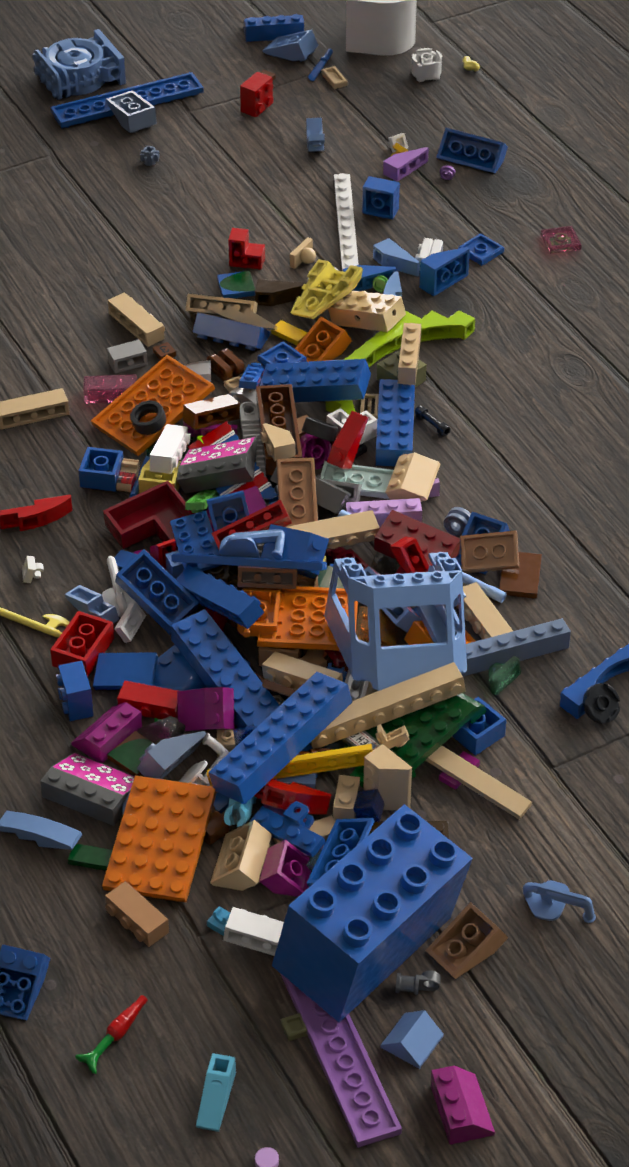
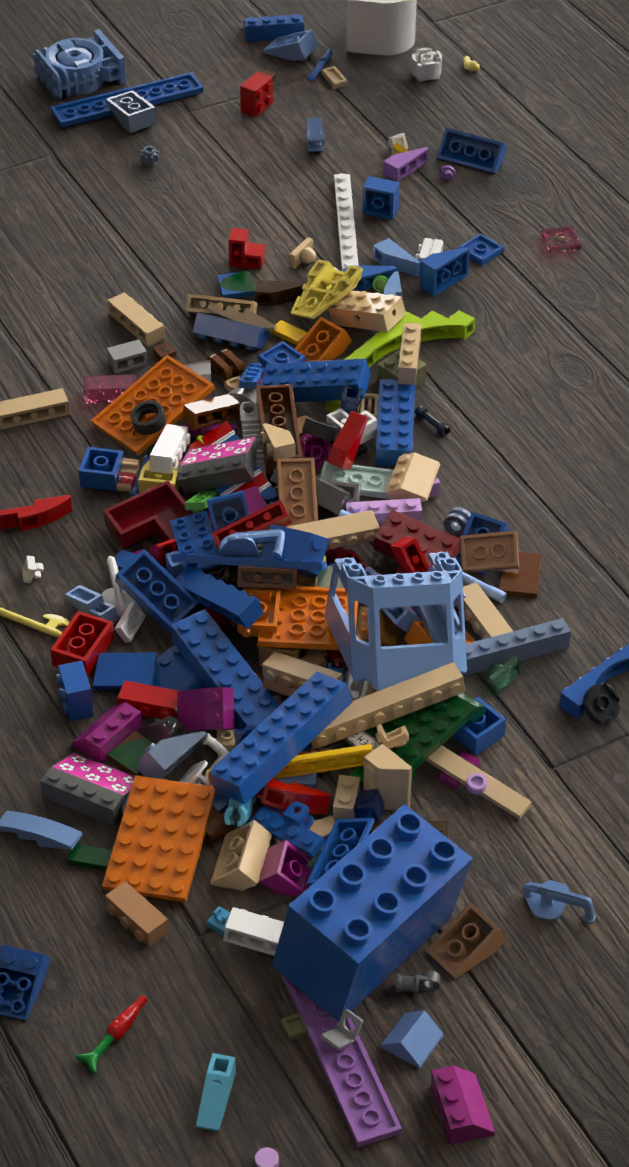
(341, 1035): none -> light grey bracket
(351, 399): none -> clear blue brick
(476, 783): none -> lavender tile

